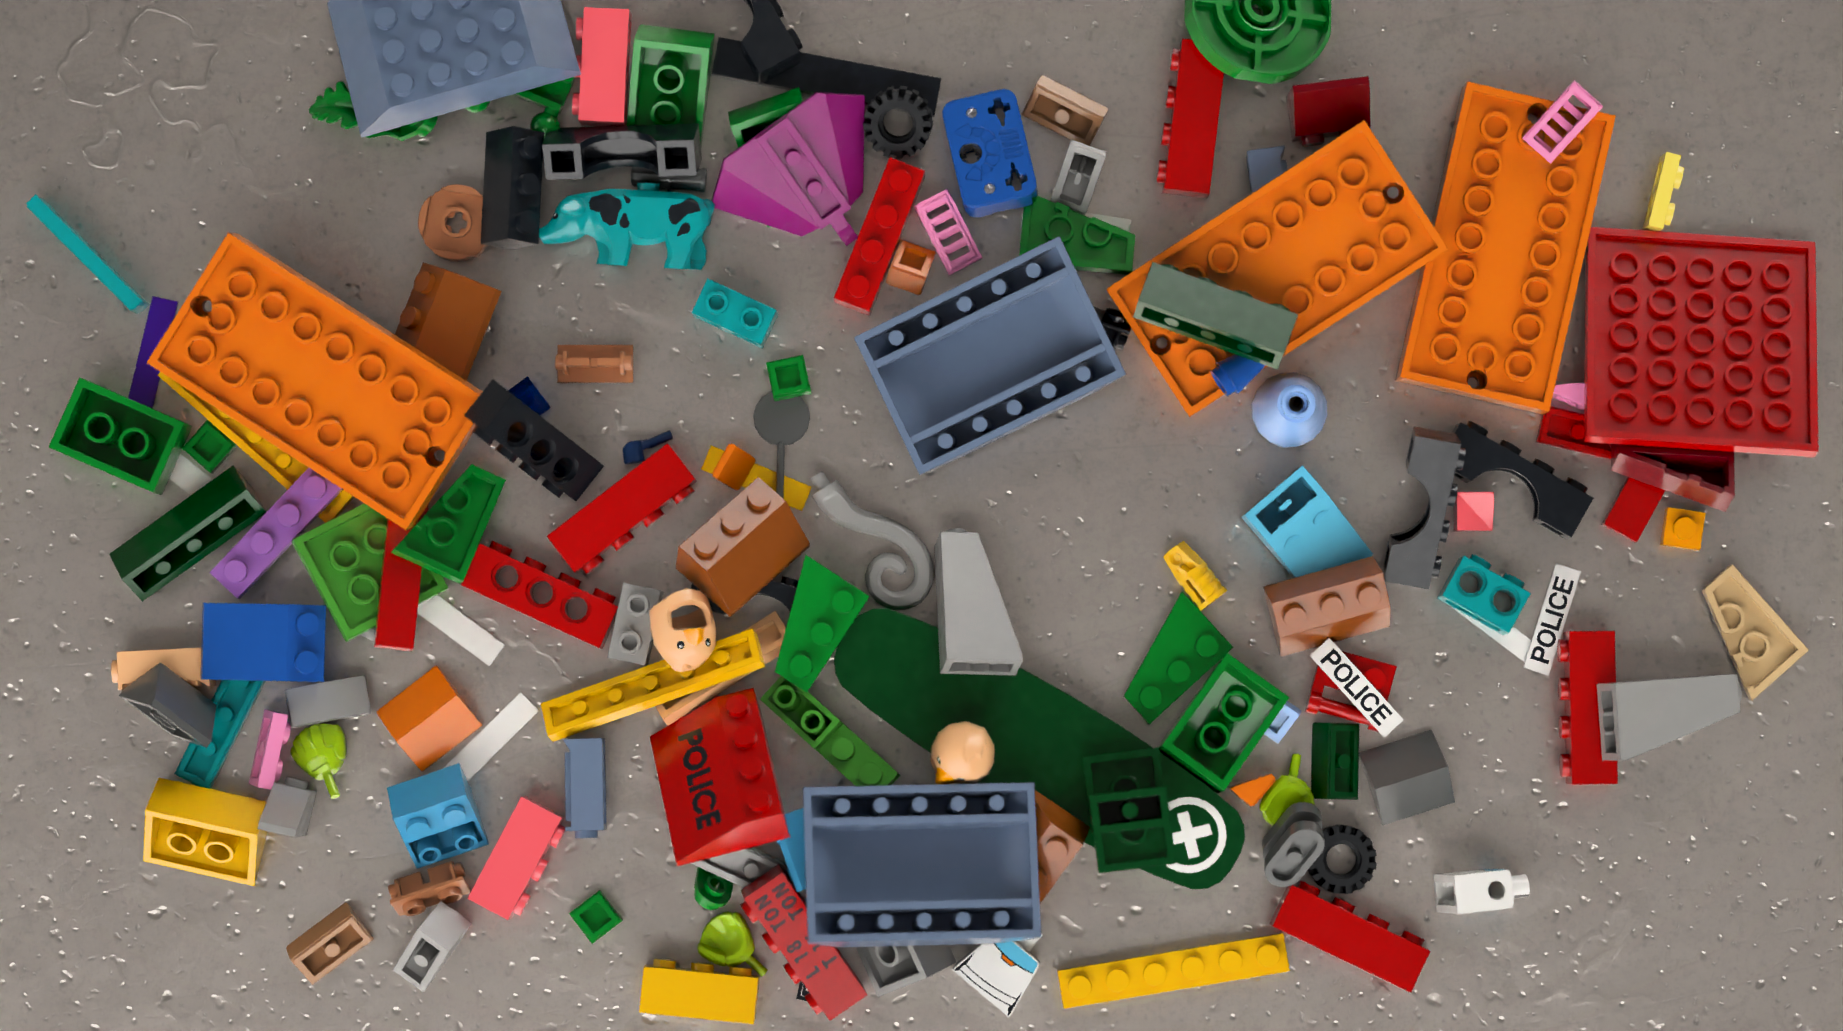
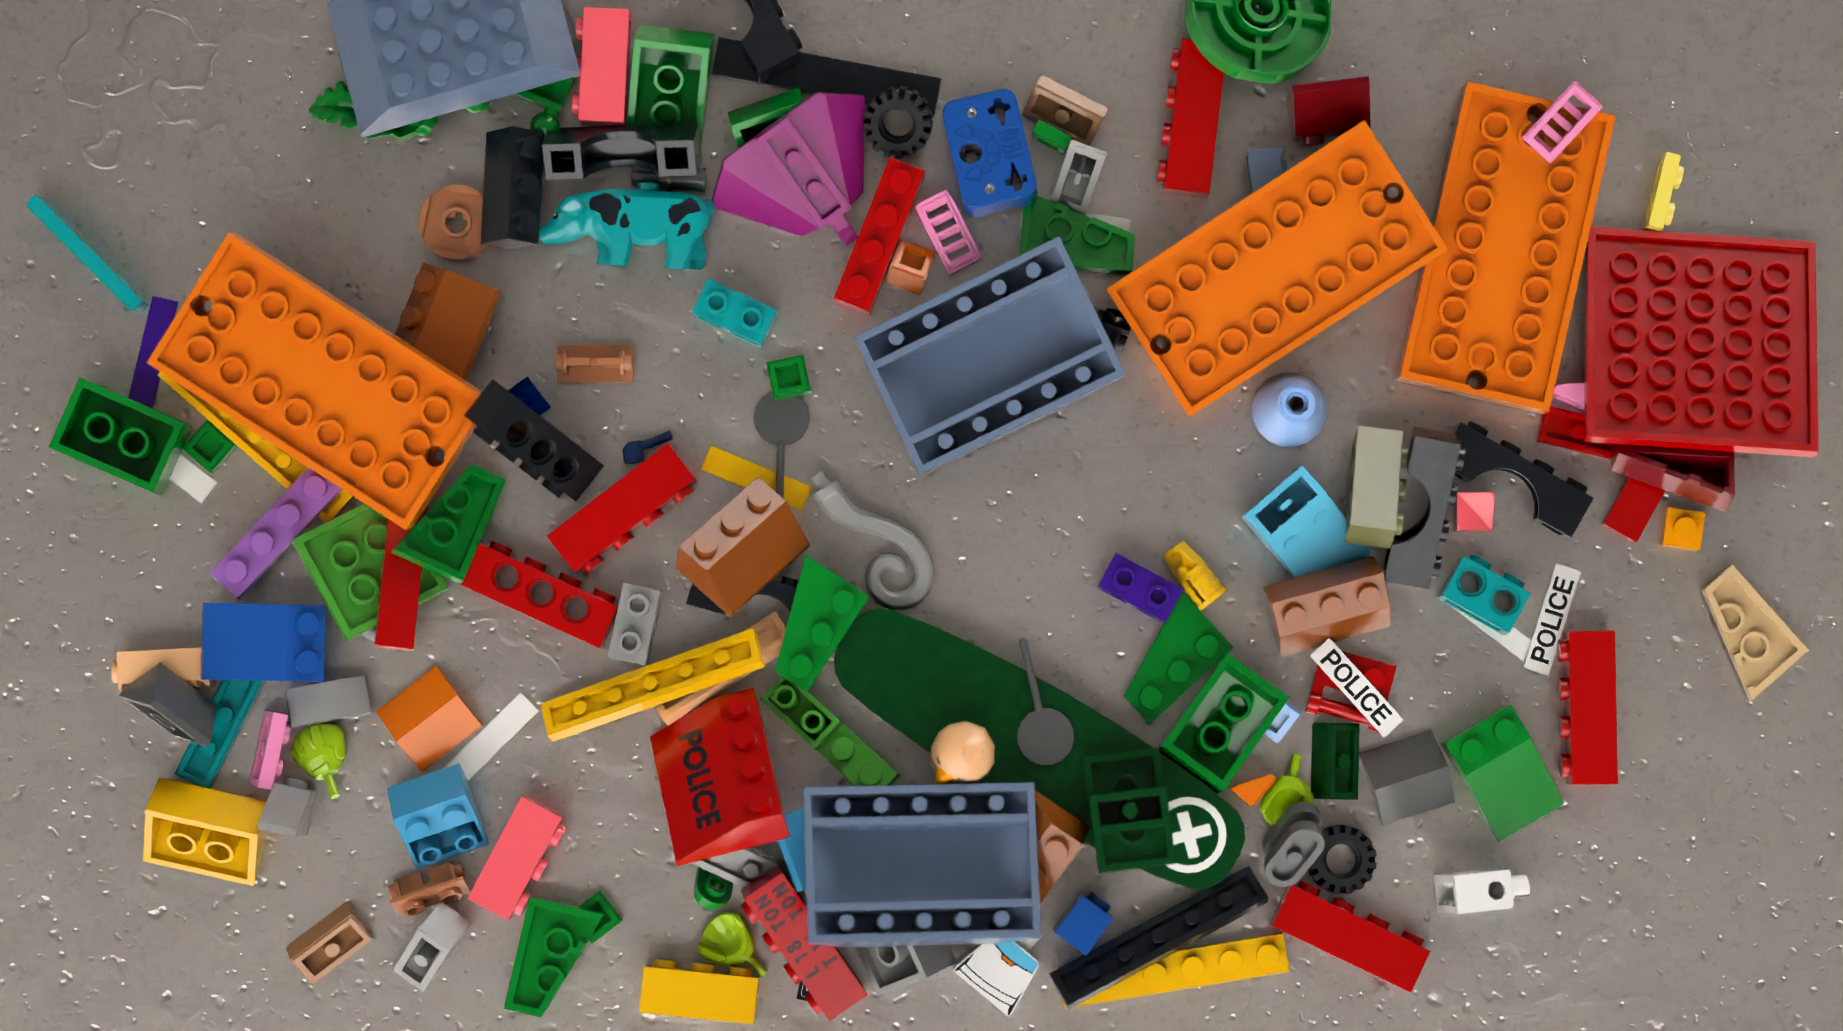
(187, 533): dark green brick -> none
(461, 629): white sticker -> none
(546, 952): none -> green wing
(585, 786): sand blue window -> none
(687, 639): light nougat piece -> none
(733, 467): orange slope -> none
(970, 610): light grey slope -> none
(1045, 733): none -> dark grey piece
(1051, 137): none -> green tile
(1084, 922): none -> blue brick
(1139, 588): none -> dark purple brick
(1158, 937): none -> black plate
(1215, 315): brick -> none
(1235, 373): blue cone -> none
(1375, 487): none -> brick
(1503, 772): none -> green slope
(1658, 711): light grey slope -> none

